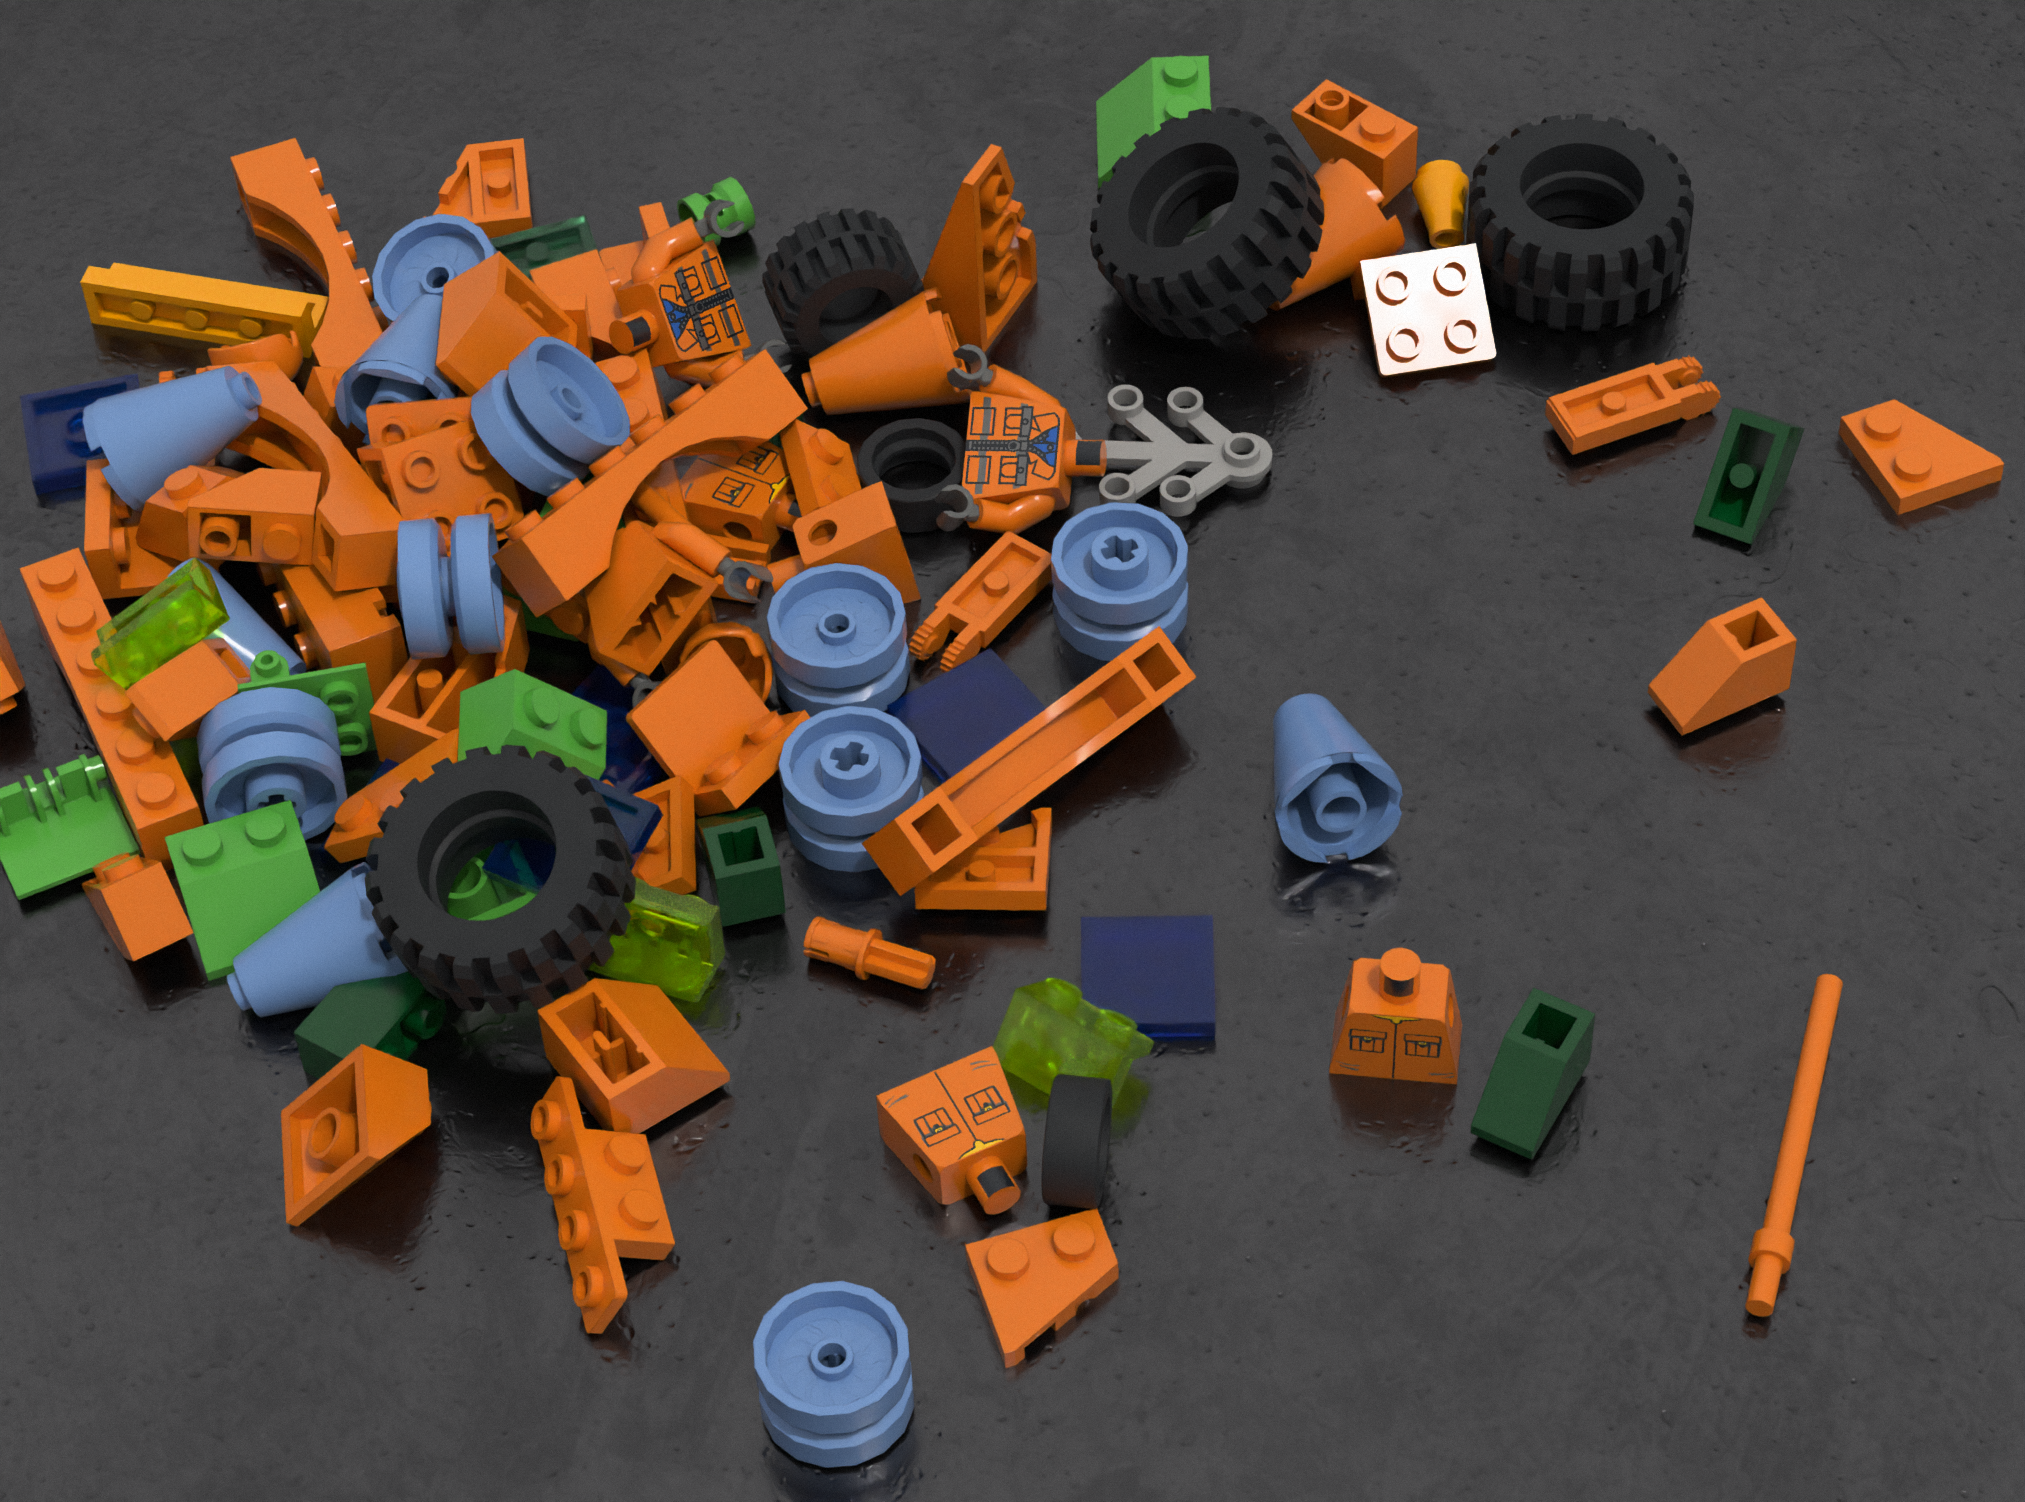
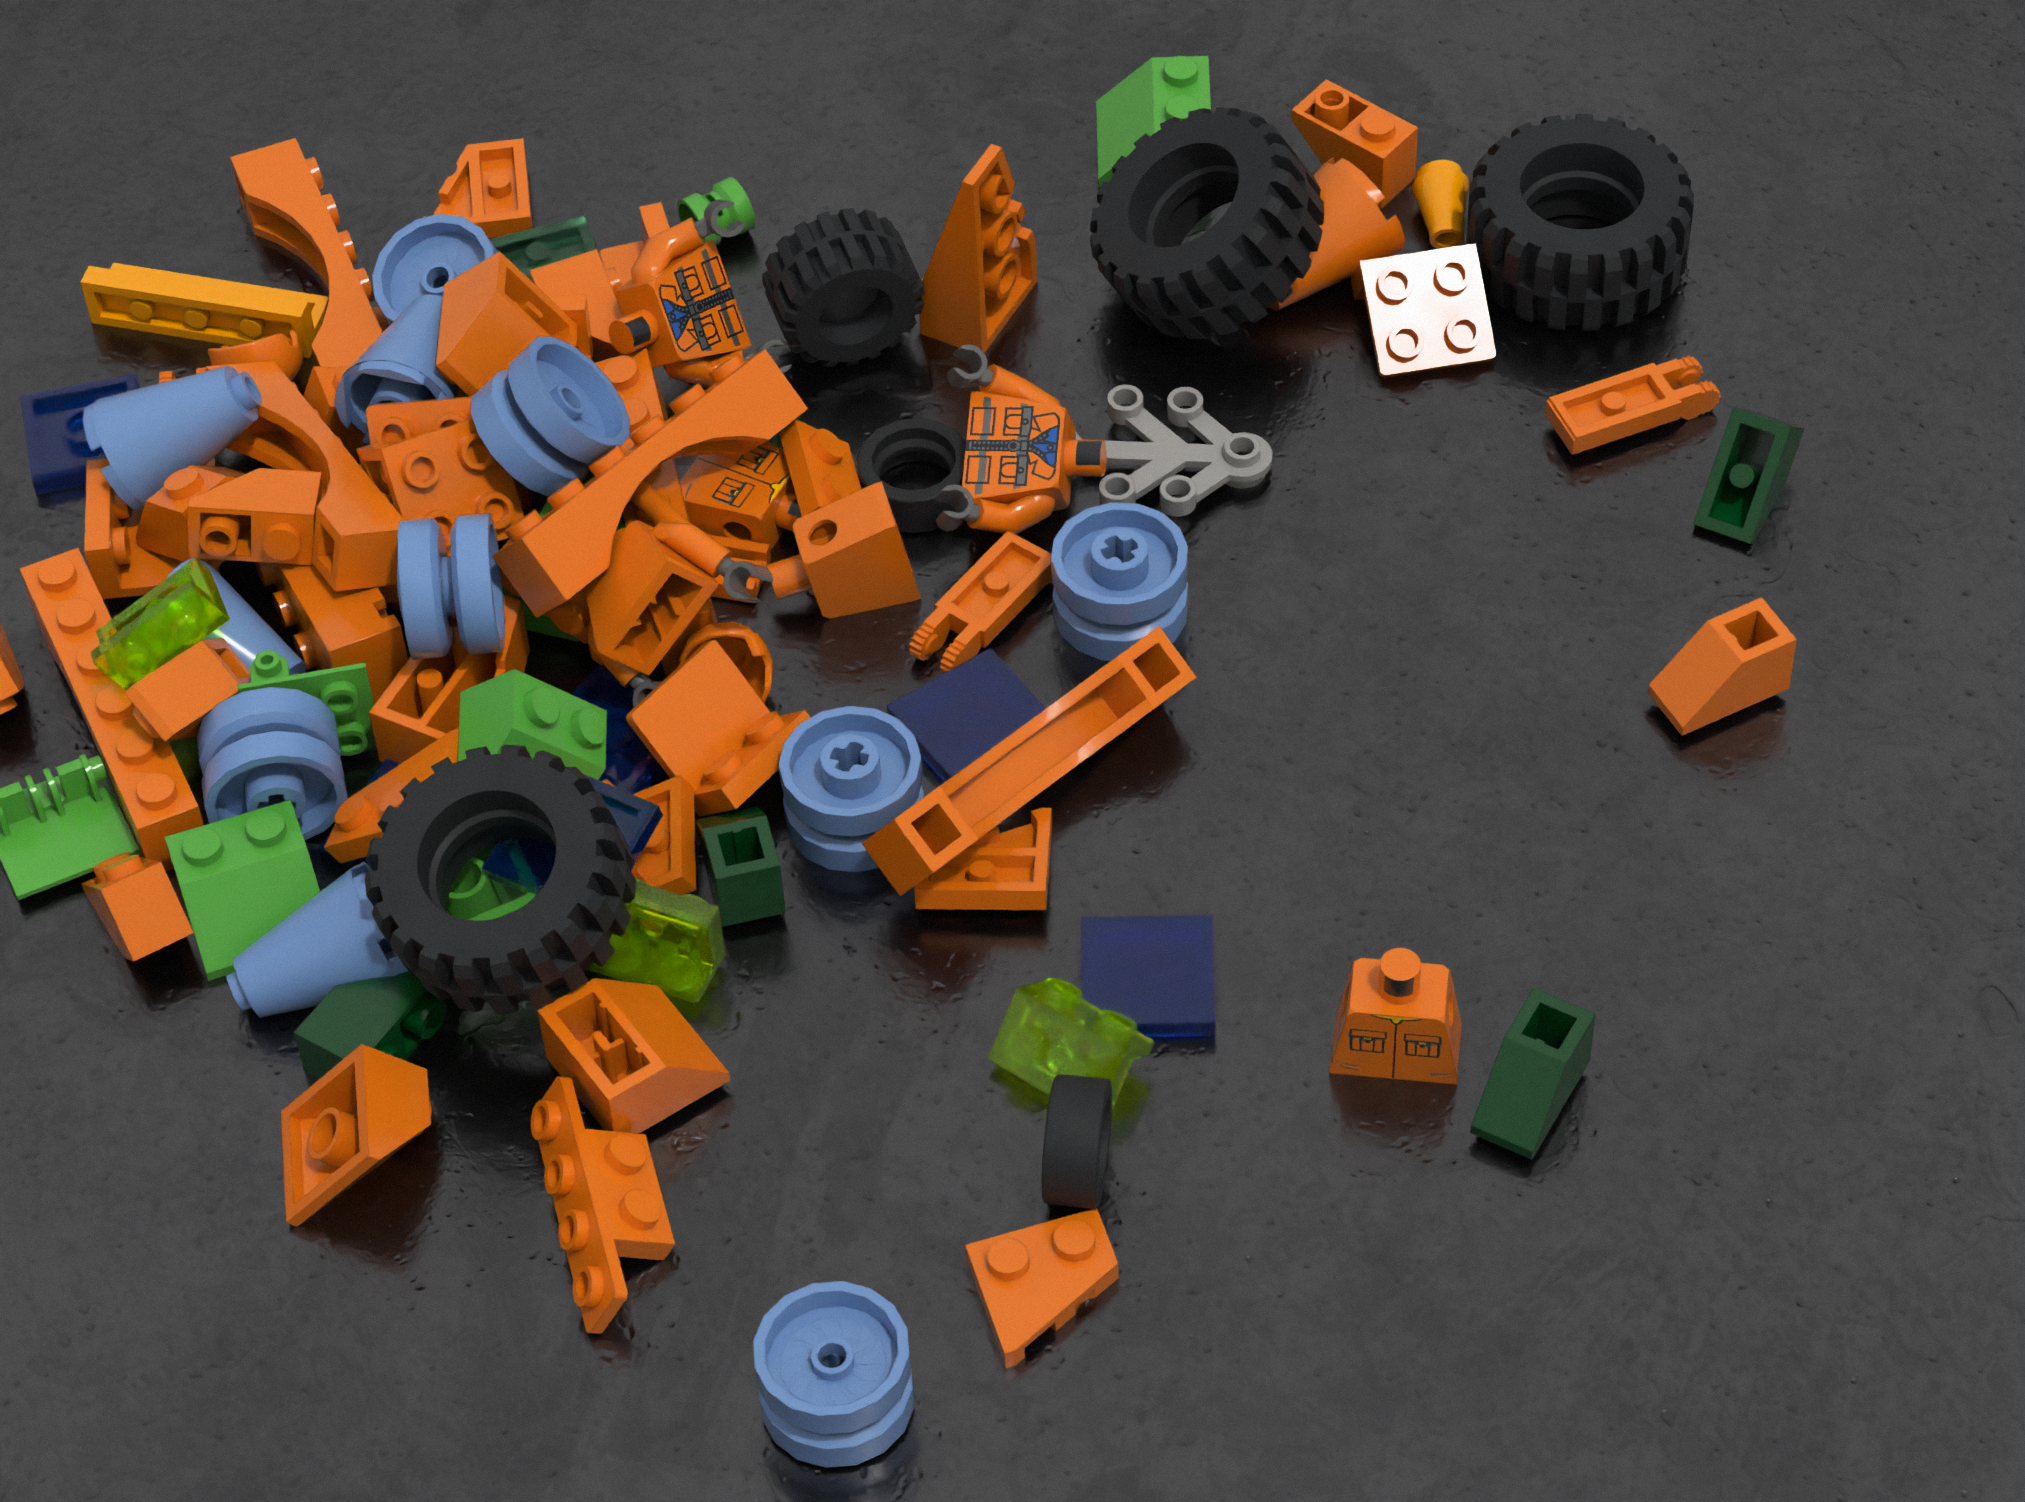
(838, 639): medium blue wheel -> none
(867, 953): orange axle -> none
(890, 363): orange cone -> none
(958, 1131): orange torso -> none
(1329, 783): medium blue cone -> none
(1772, 1244): orange bar -> none
(1915, 457): orange wing -> none

